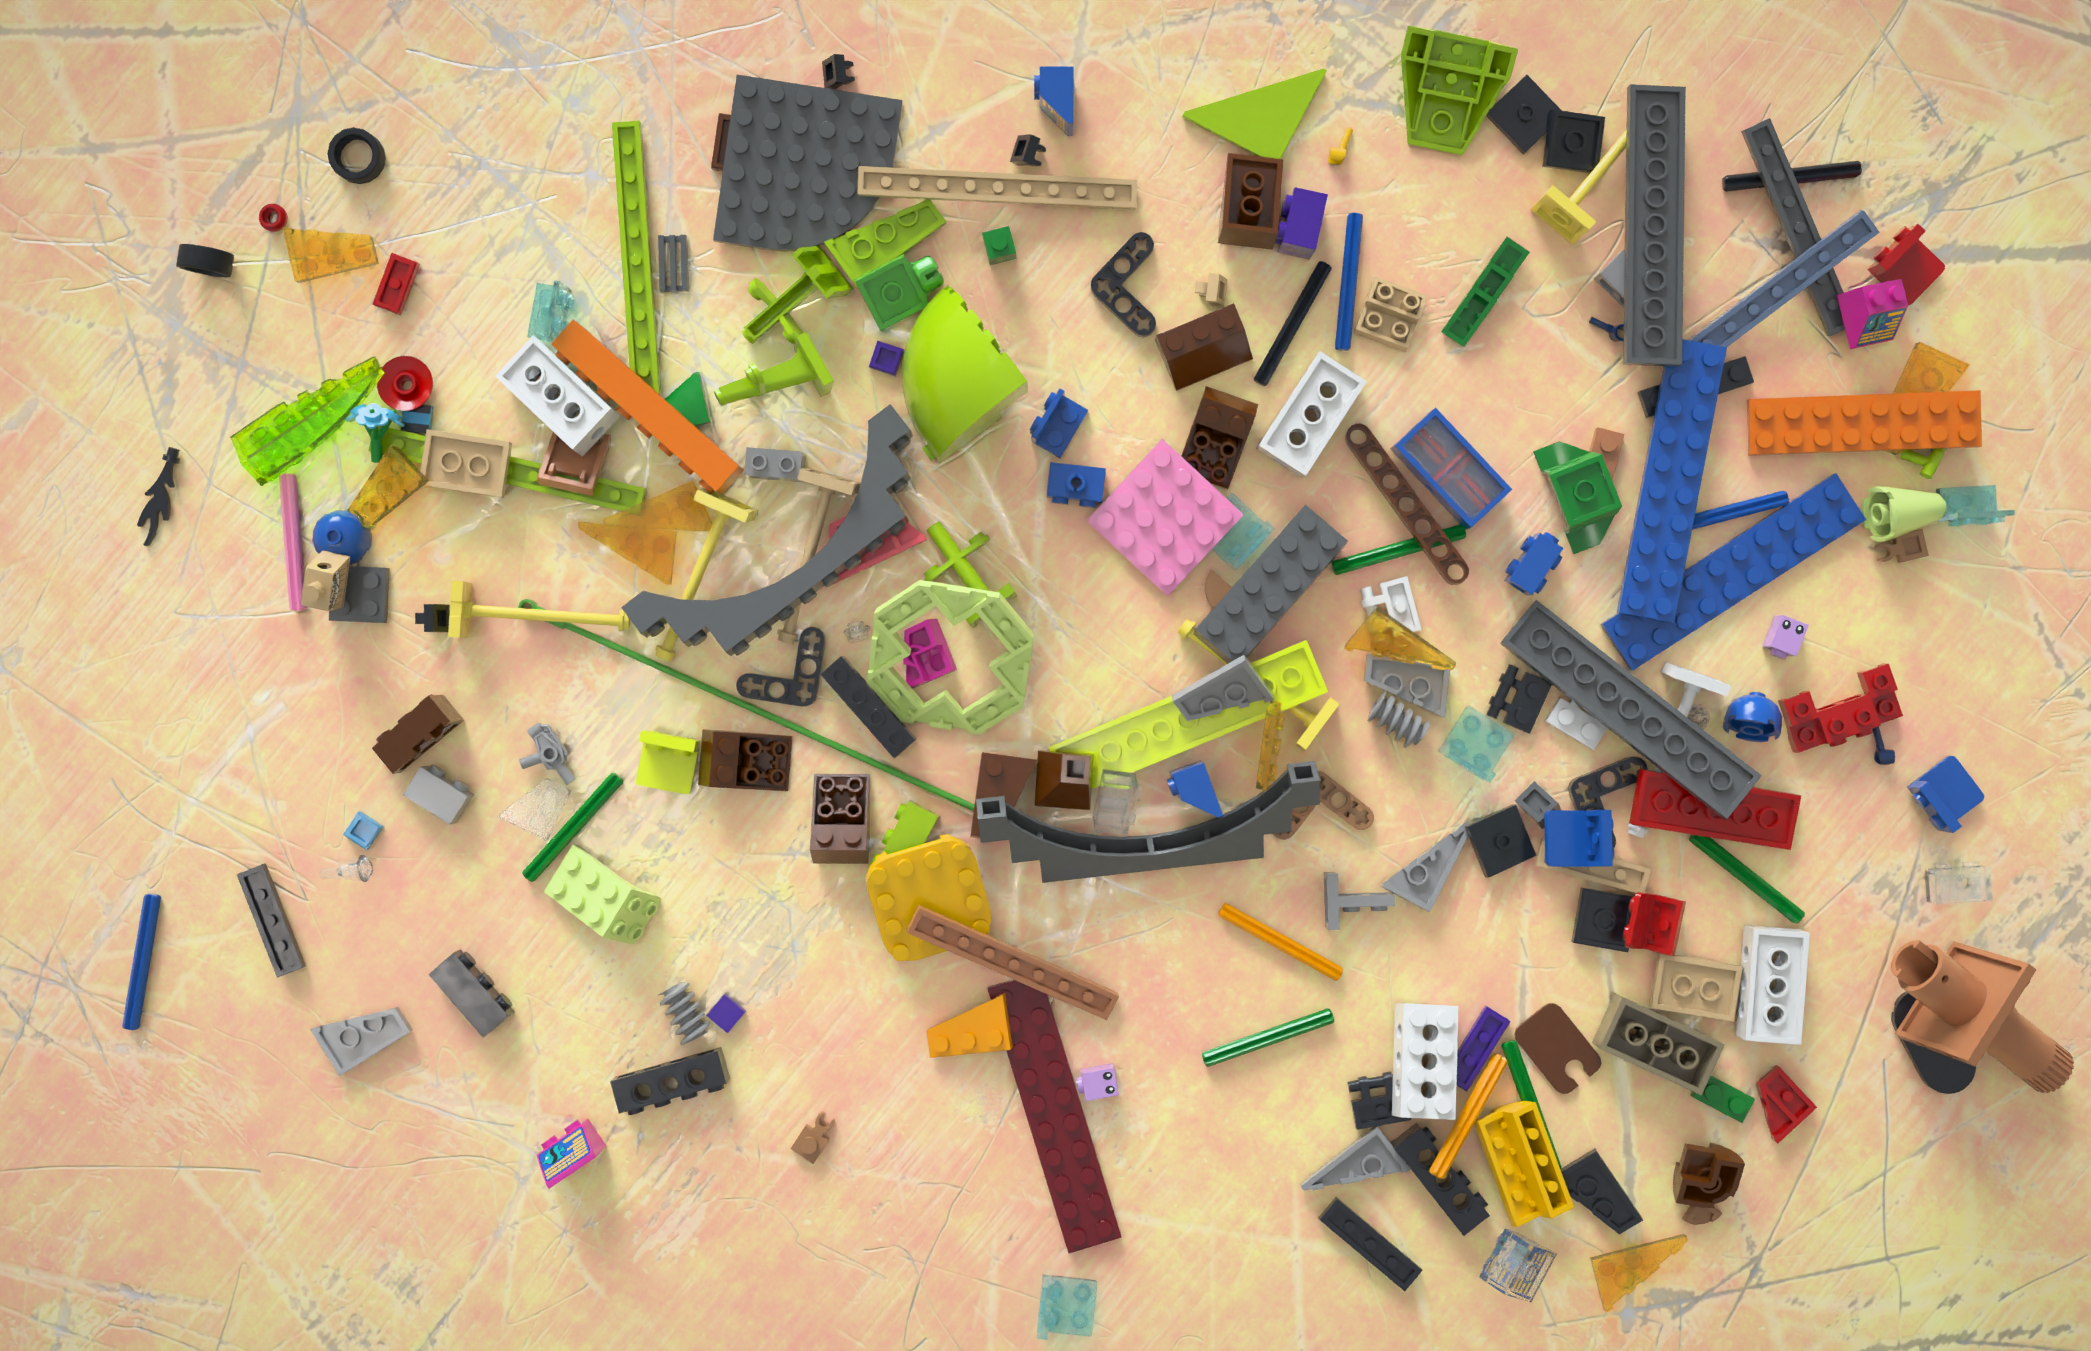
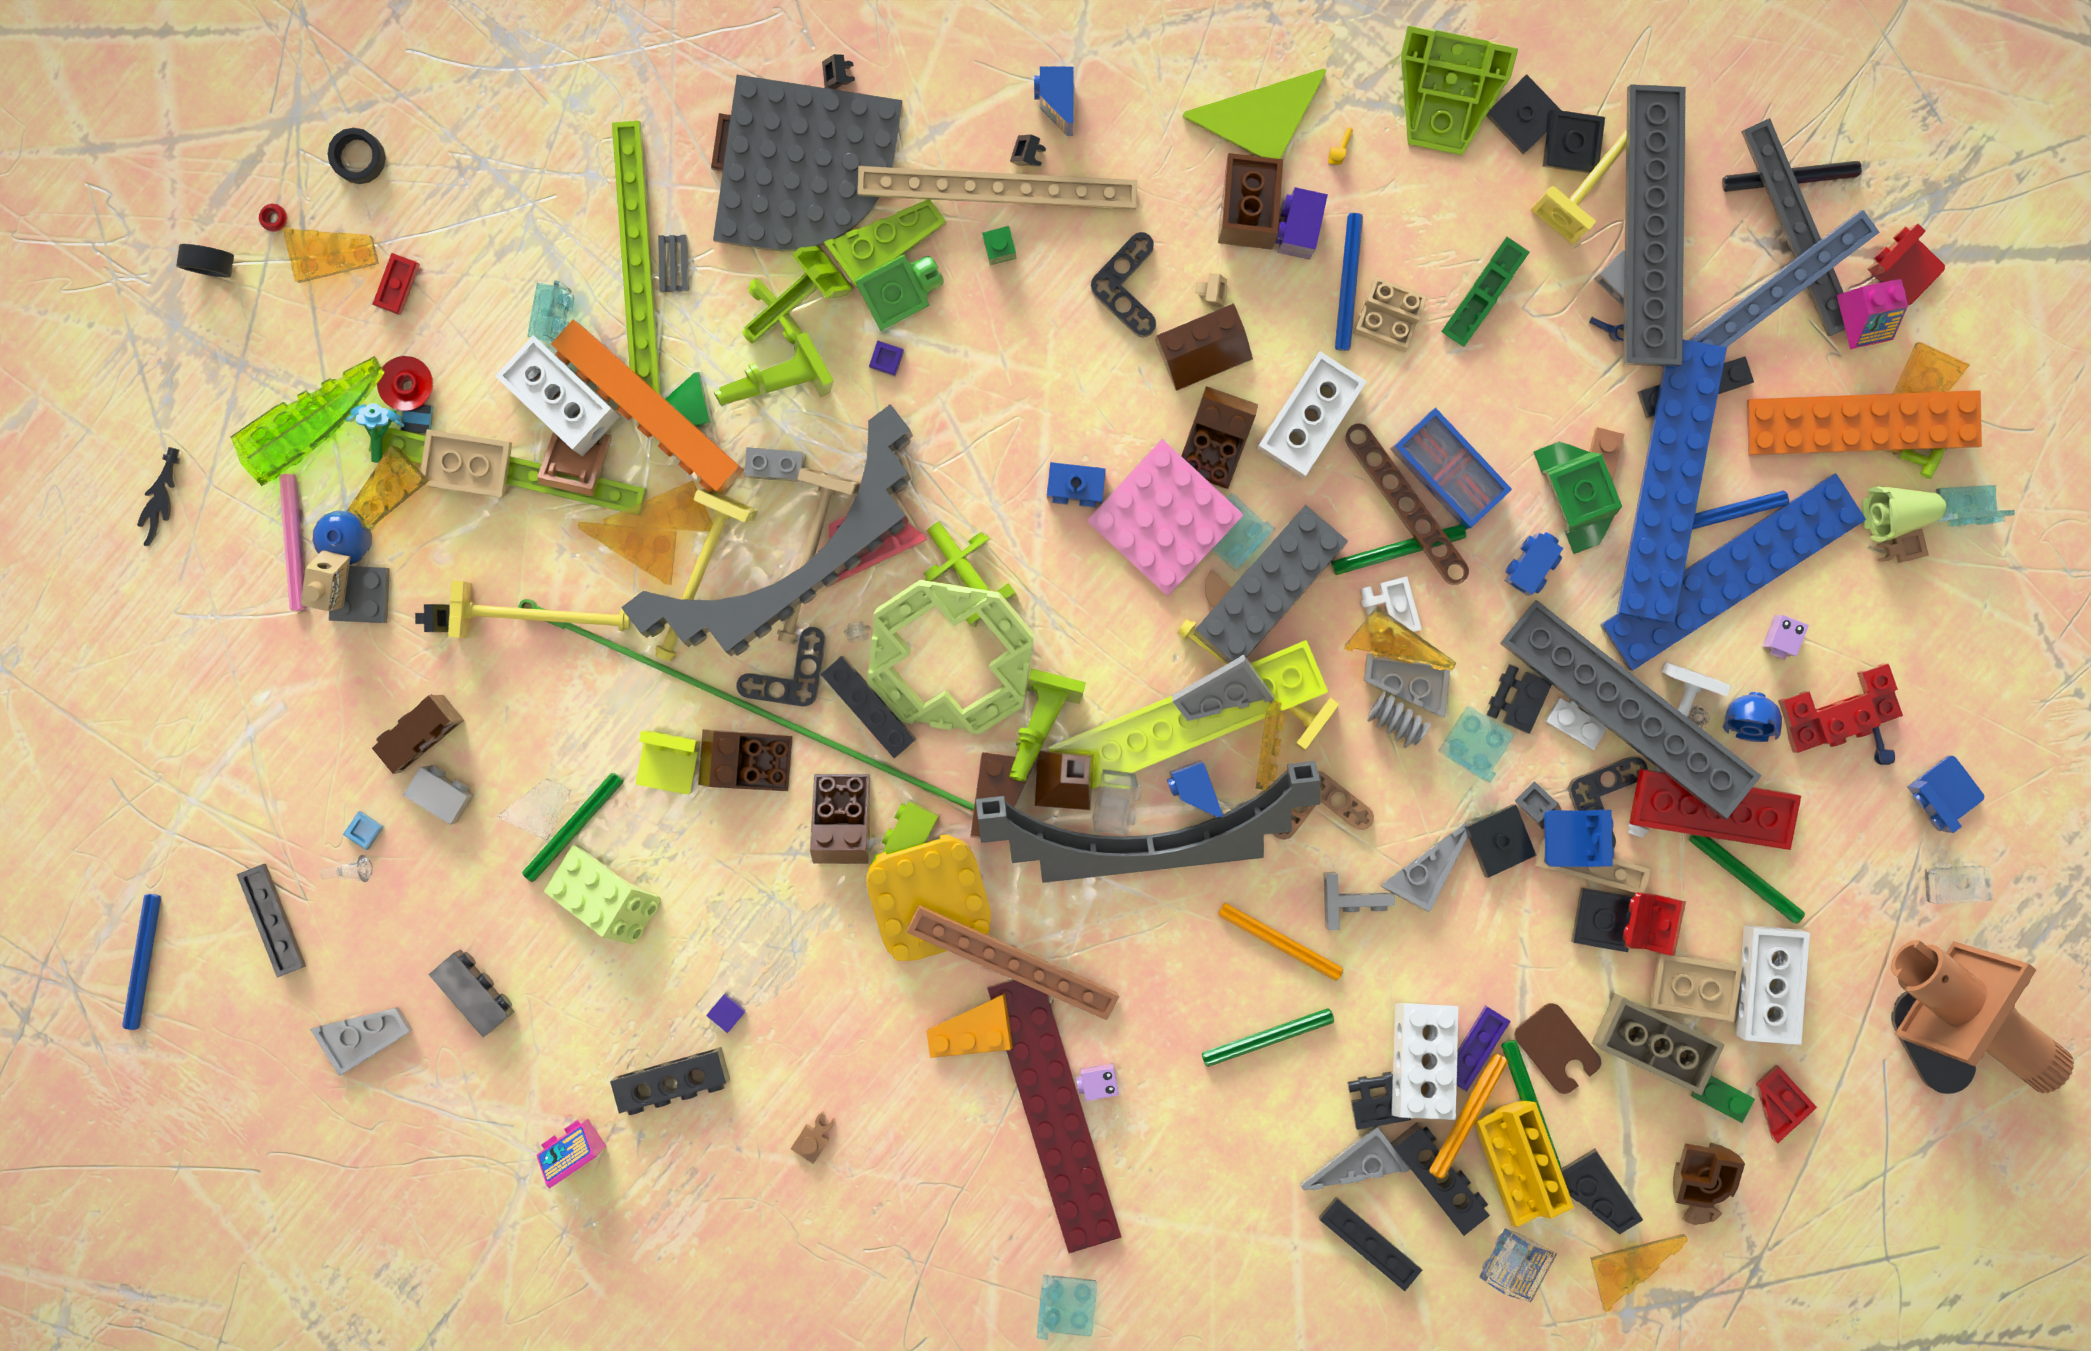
(550, 752): light grey piece -> none
(684, 1012): light grey piece -> none
(929, 653): dark pink slope -> none
(955, 376): lime brick -> none
(1051, 694): none -> lime piece
(1058, 423): blue bracket -> none
(1292, 323): black axle -> none

